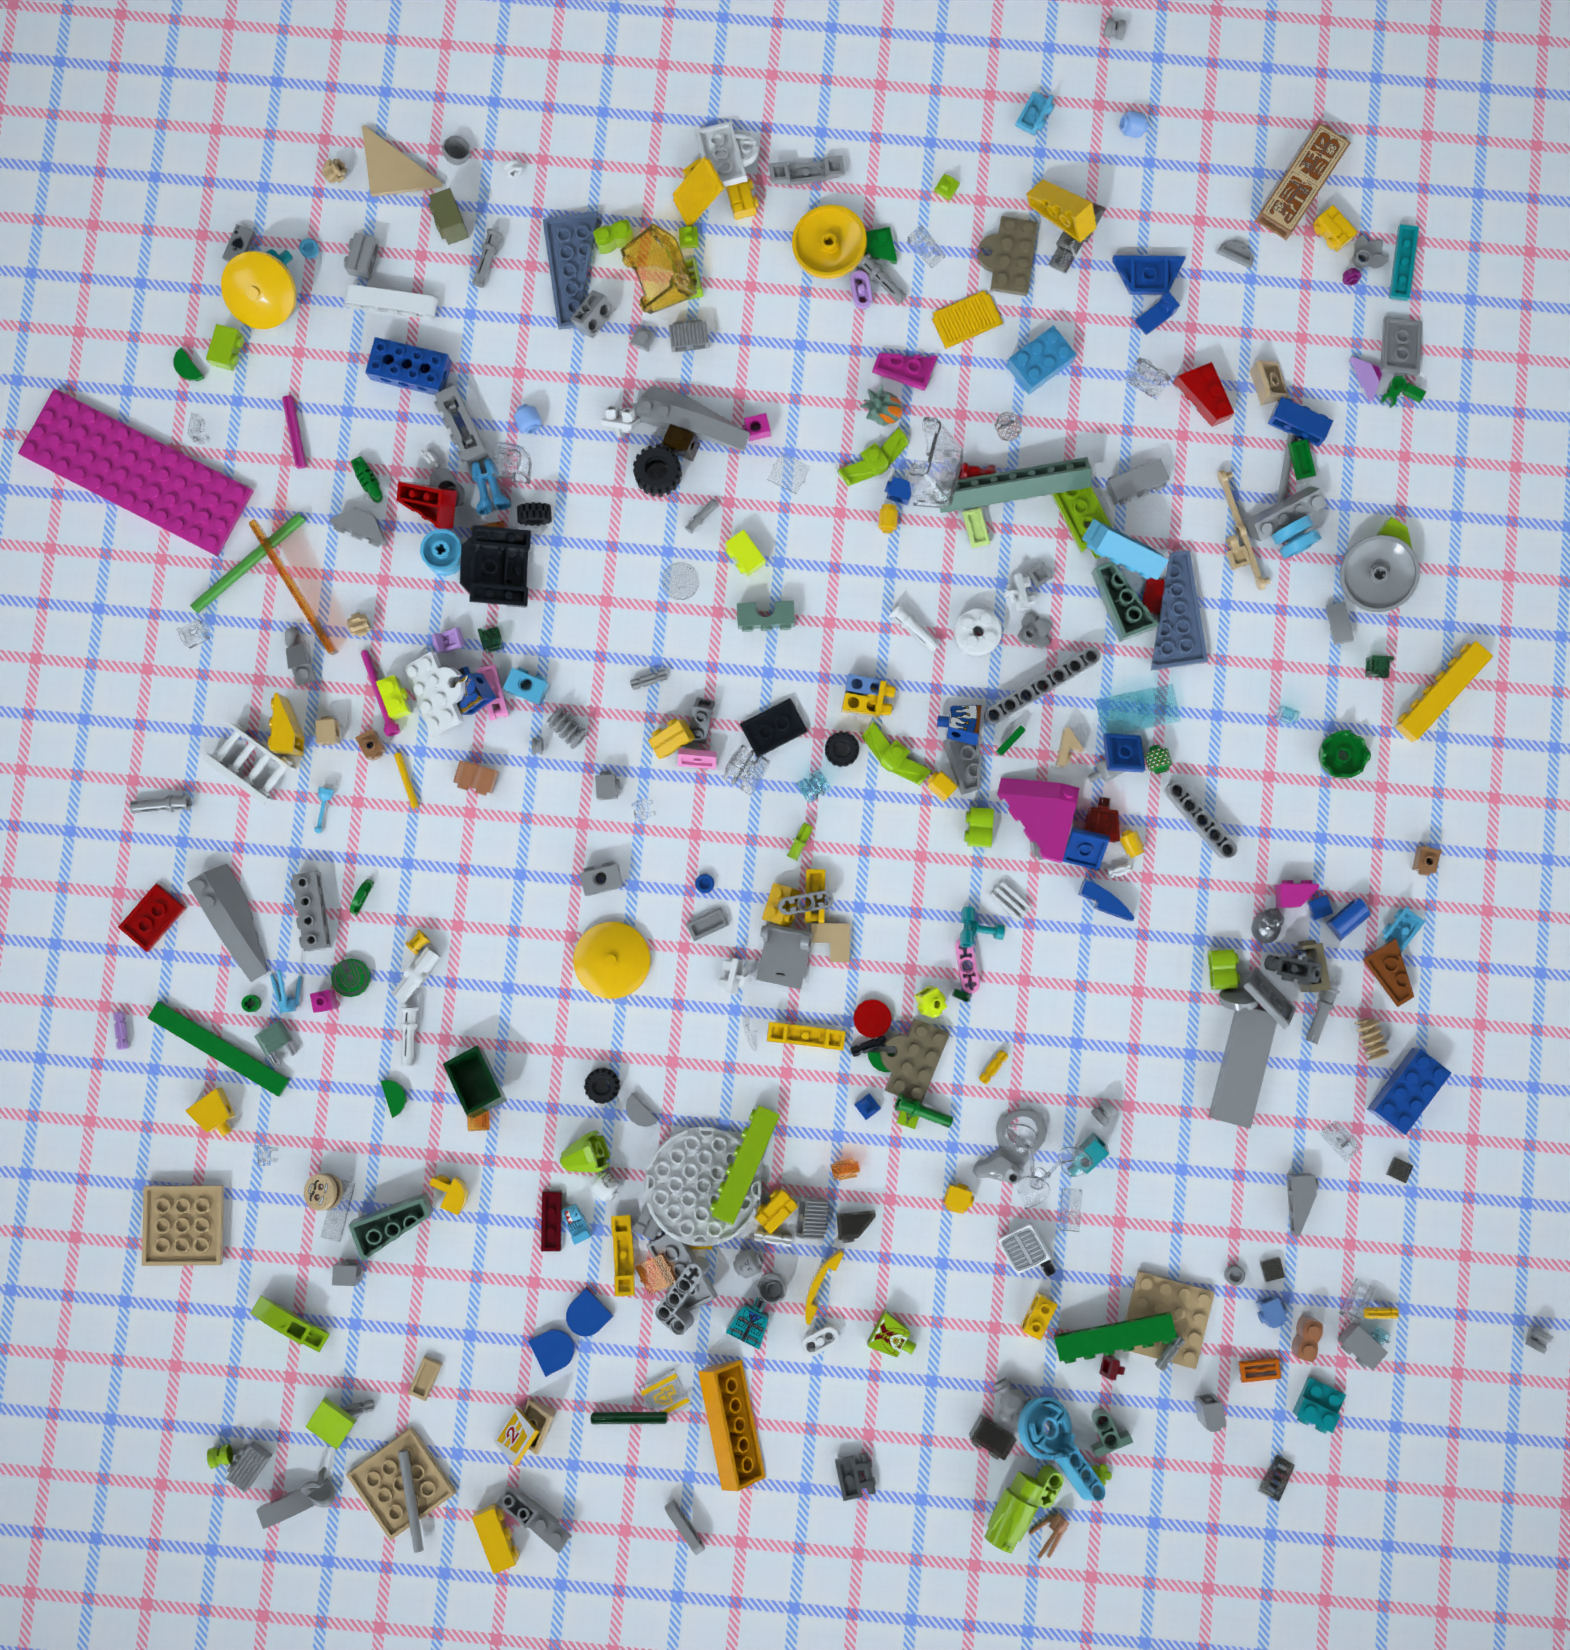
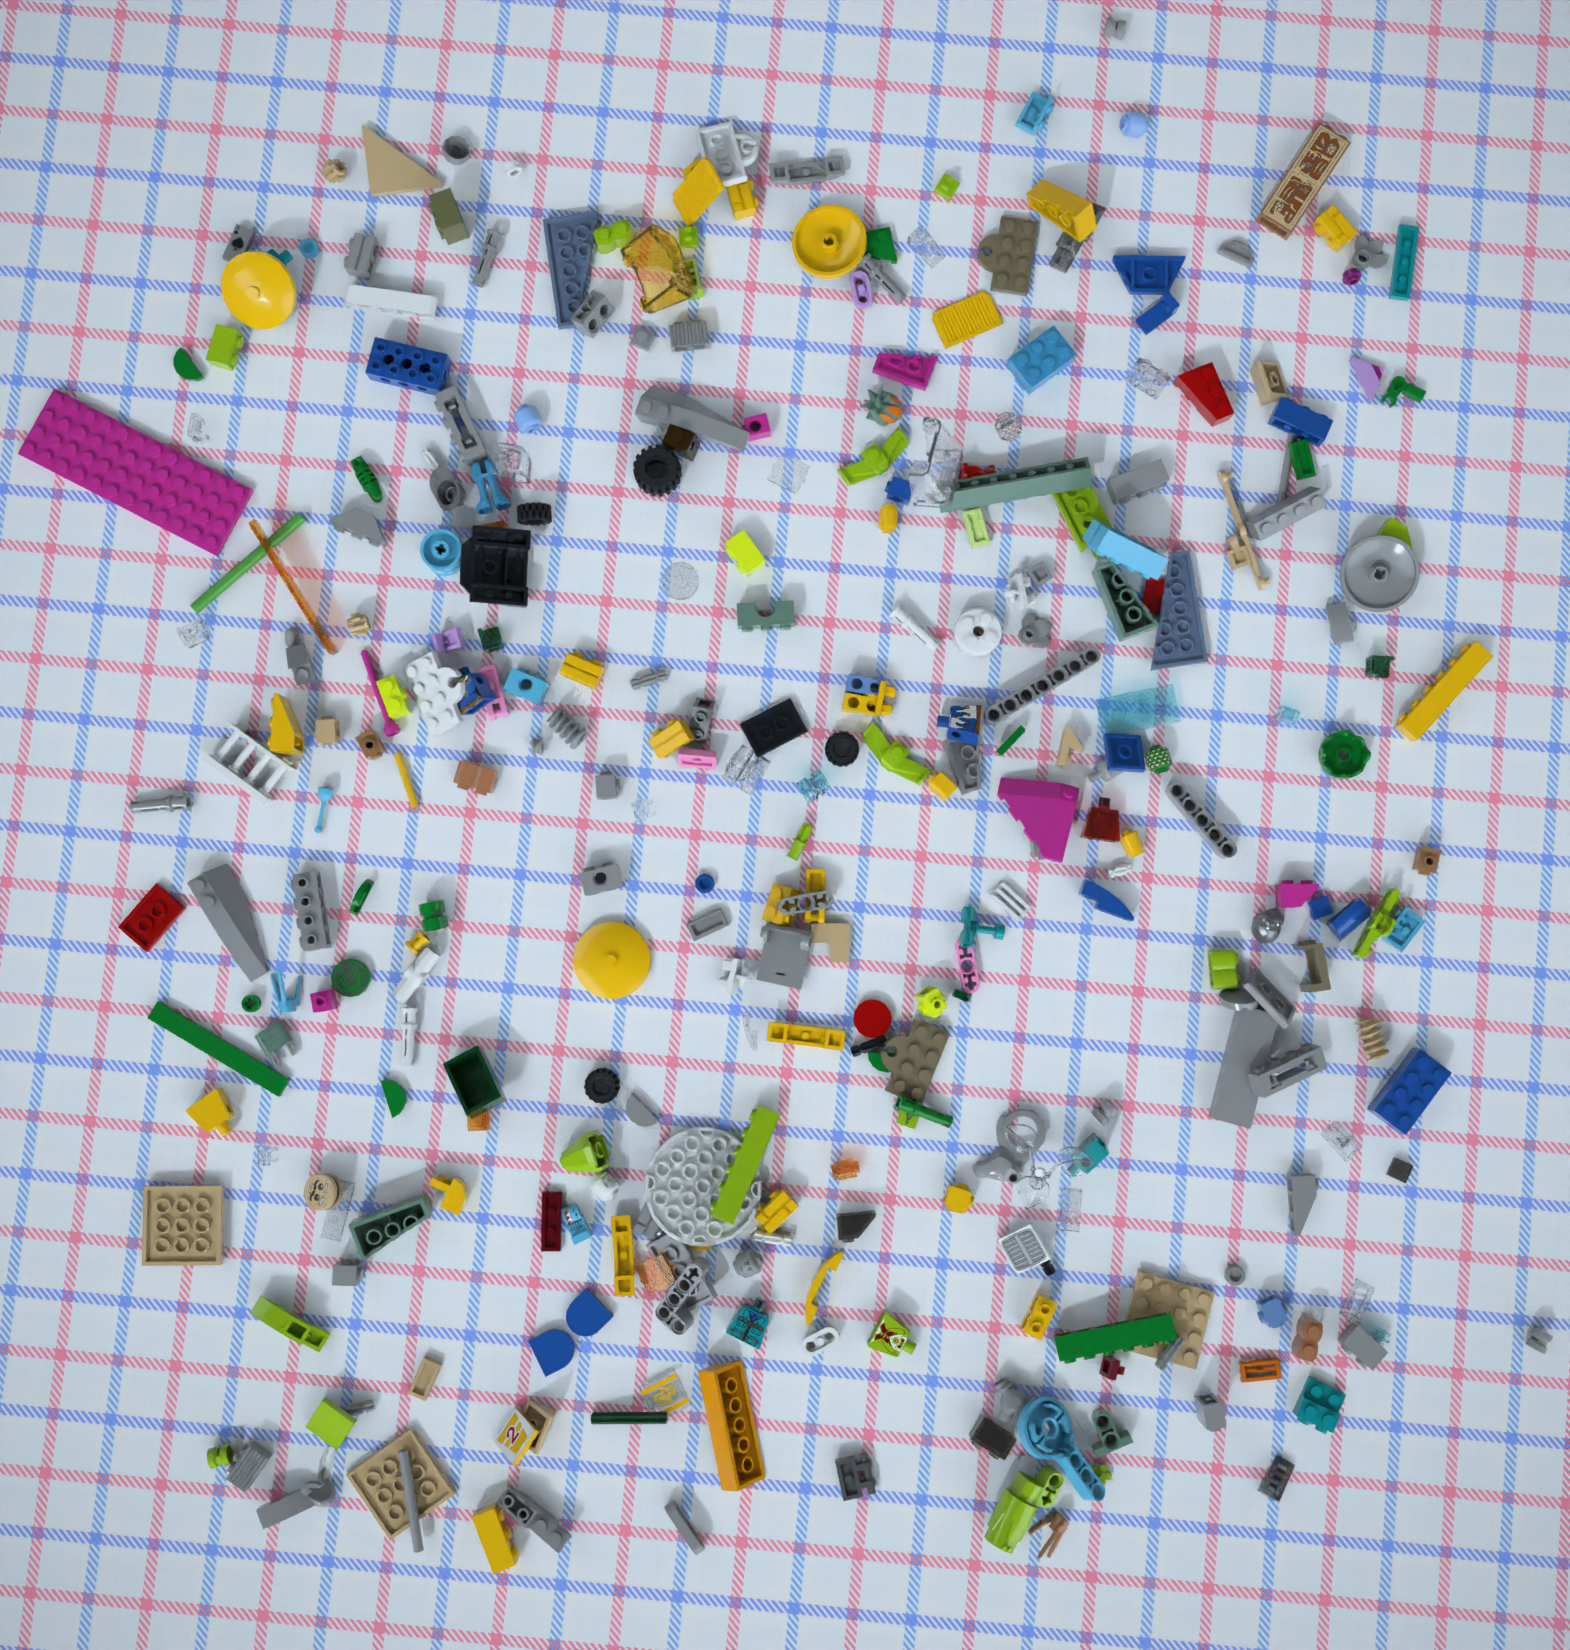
(120, 1030): lavender axle -> none
(294, 432): dark pink axle -> none
(430, 502): red wedge -> none
(432, 922): none -> green wheel
(582, 670): none -> yellow brick
(621, 423): white hips -> none
(709, 508): light grey piece -> none
(772, 1288): light grey hair -> none
(812, 1218): light grey brick -> none
(867, 1106): blue tile -> none
(980, 827): lime brick -> none
(993, 1067): yellow axle -> none
(1085, 848): blue tile -> none
(1266, 1084): none -> light grey brick
(1272, 1269): clear smoke tile -> none
(1293, 968): dark grey brick -> none
(1296, 537): medium azure wheel -> none
(1325, 1004): light grey pin -> none
(1378, 925): none -> lime plate
(1381, 1312): yellow axle -> none
(1389, 969): dark orange wing -> none
(1401, 346): light grey tile -> none

